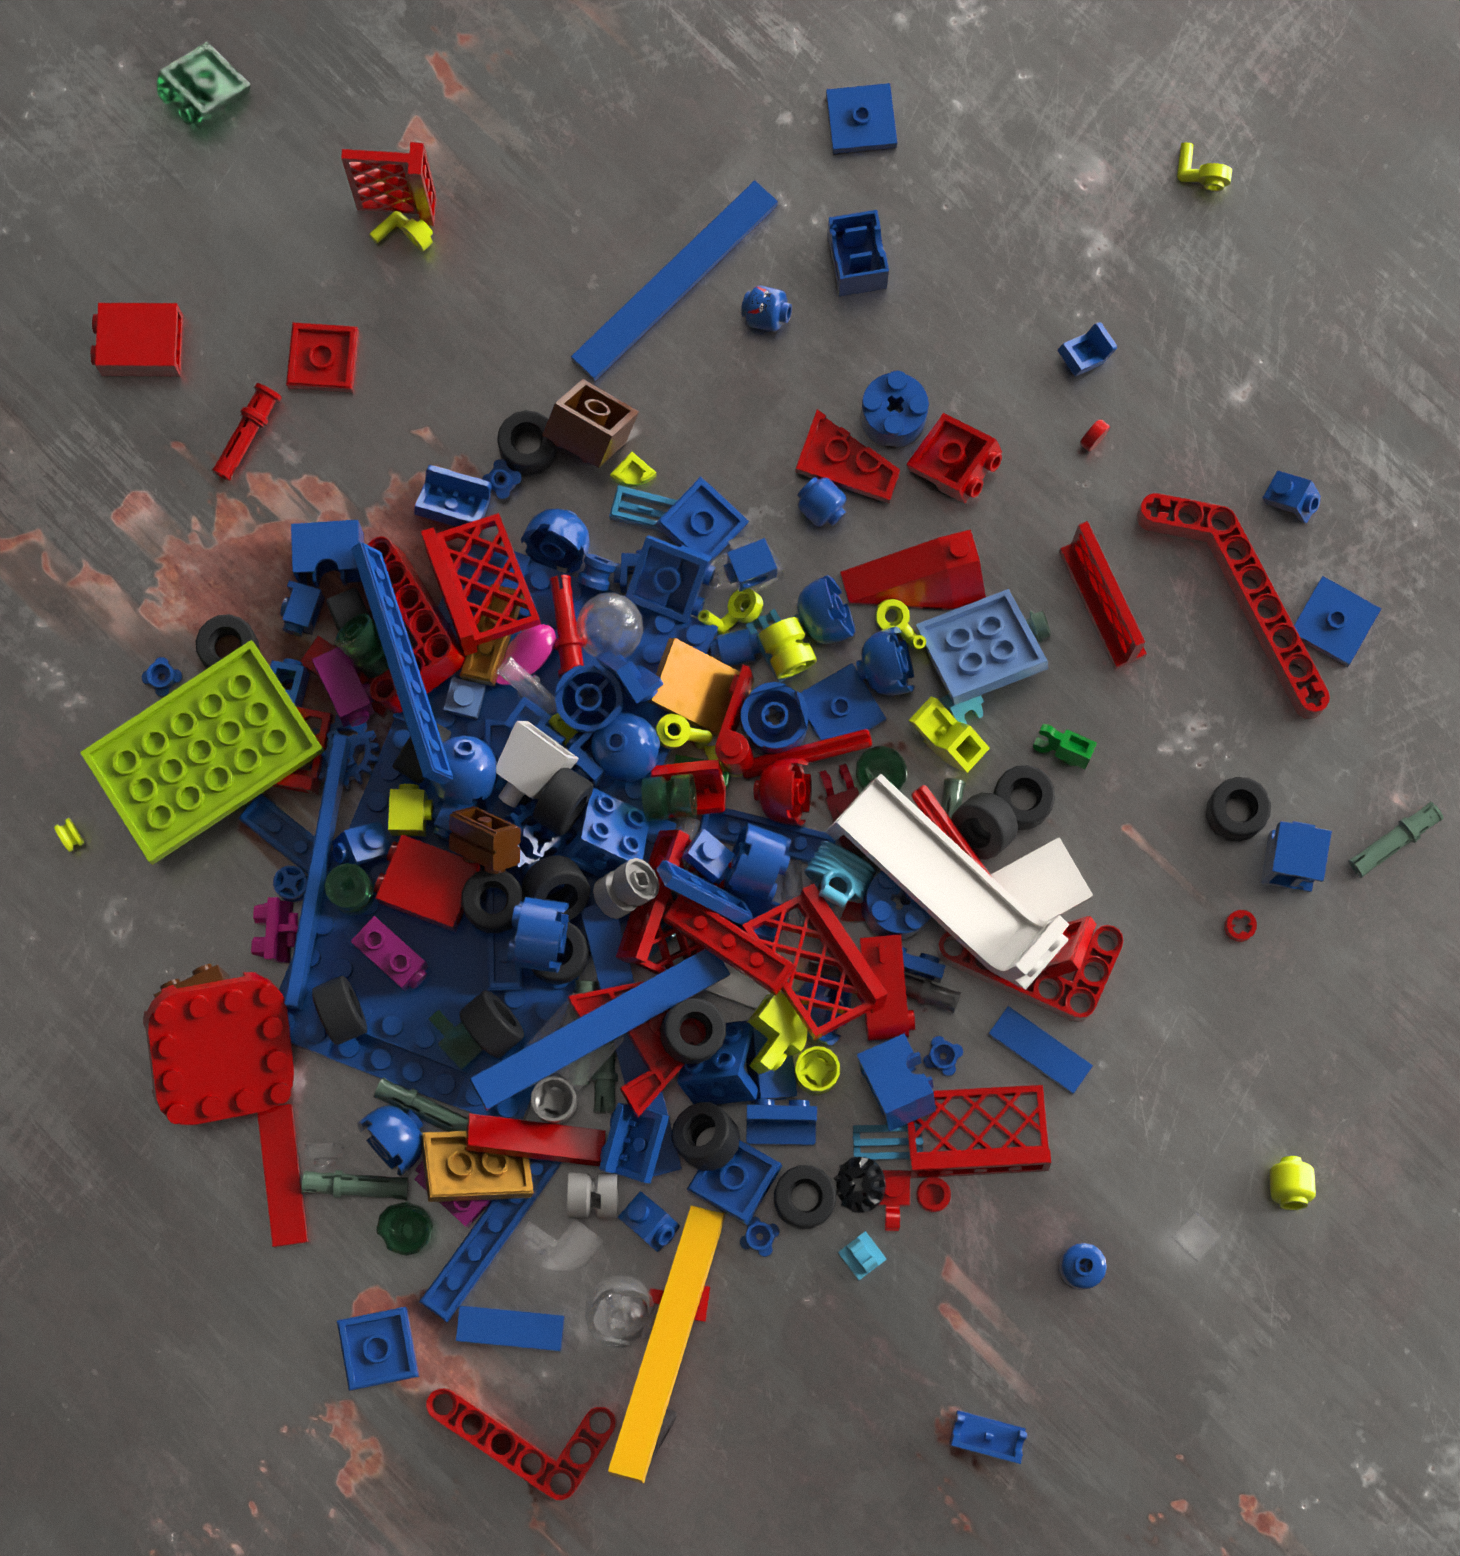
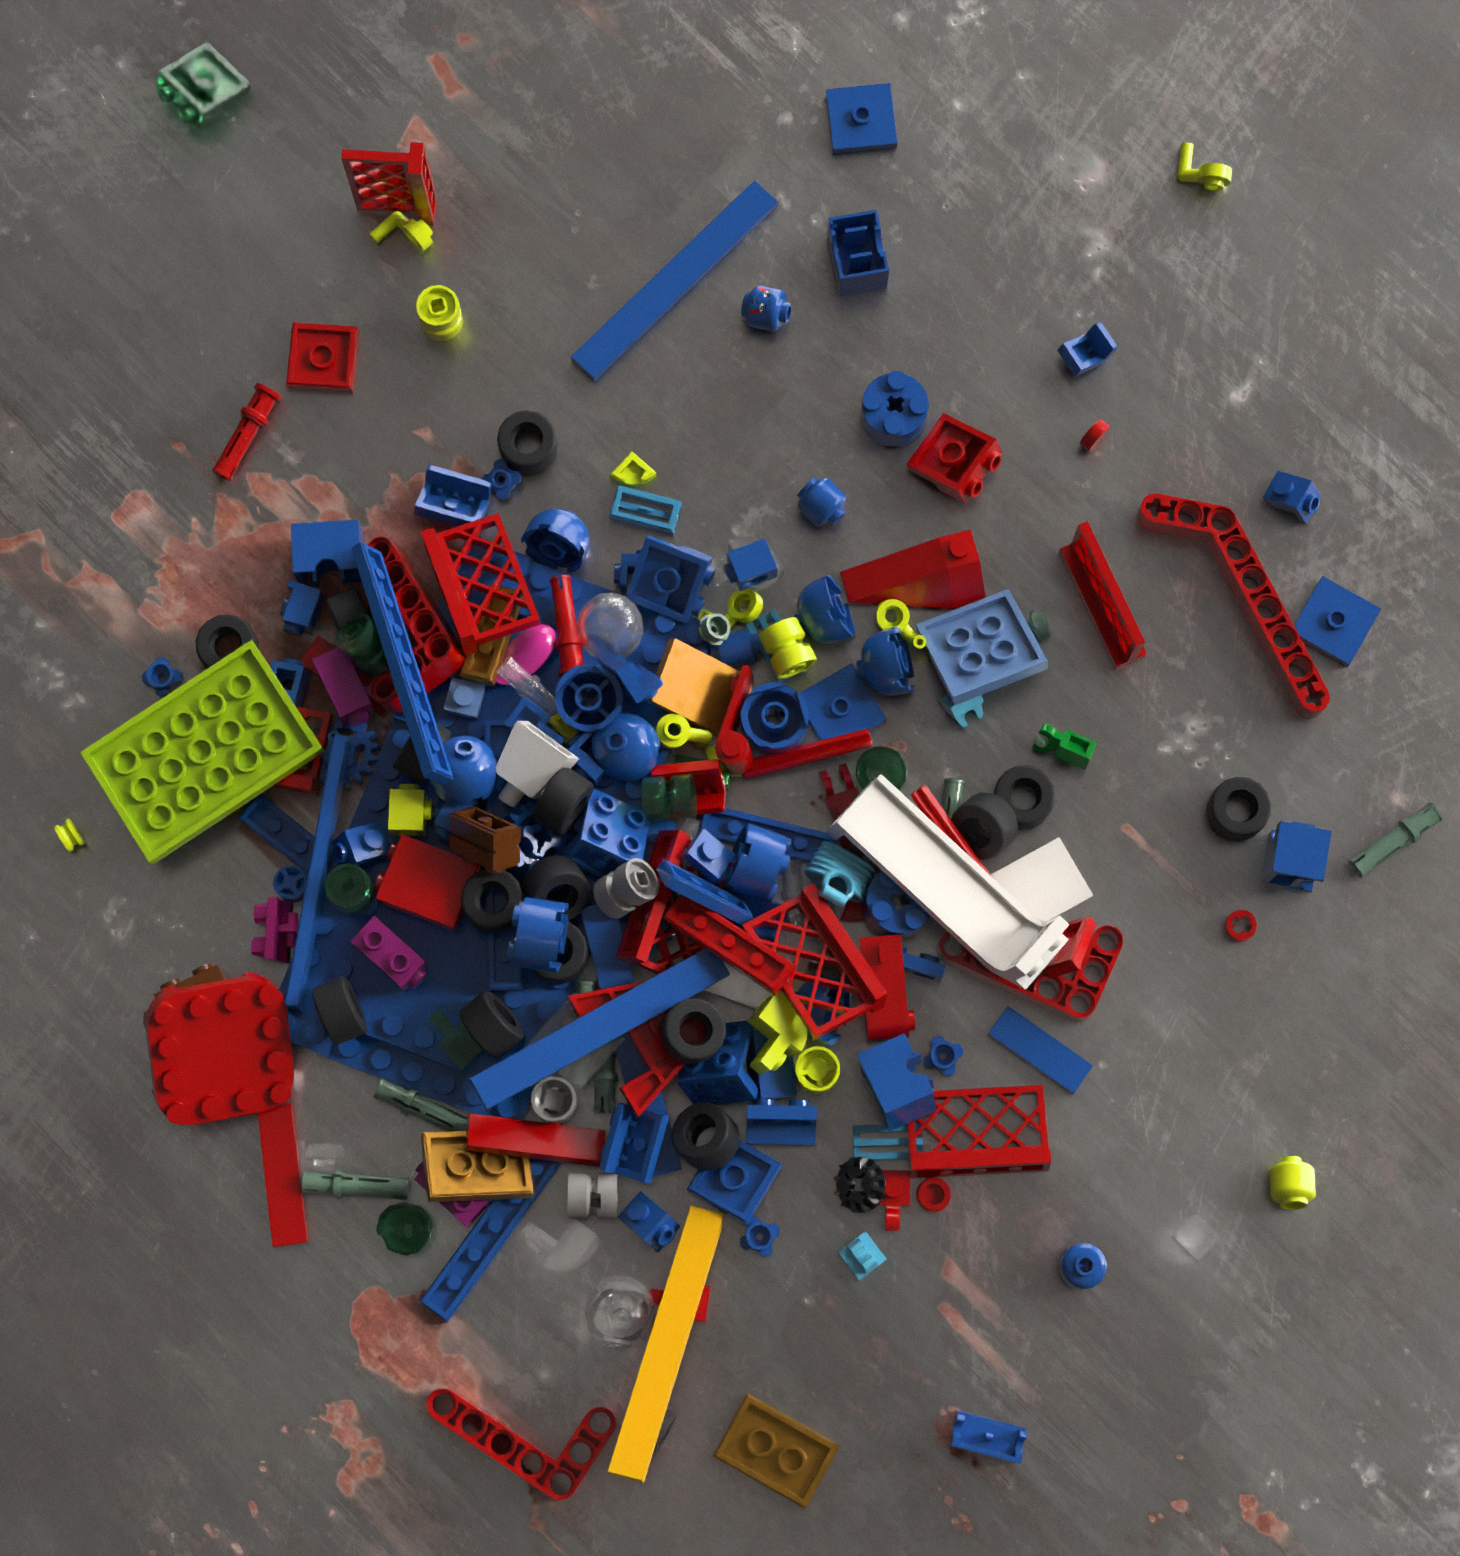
(137, 339): red brick -> none
(377, 1348): blue plate -> none
(394, 1136): blue cylinder -> none
(439, 313): none -> neon yellow wheel
(510, 1328): blue tile -> none
(590, 423): reddish brown brick -> none
(596, 572): blue wheel -> none
(702, 520): blue plate -> none
(719, 624): none -> sand green plate
(776, 1451): none -> pearl gold tile
(784, 791): red cylinder -> none
(826, 1197): black tyre -> none
(845, 461): red wing -> none
(931, 993): dark grey pin -> none
(948, 738): neon yellow brick -> none

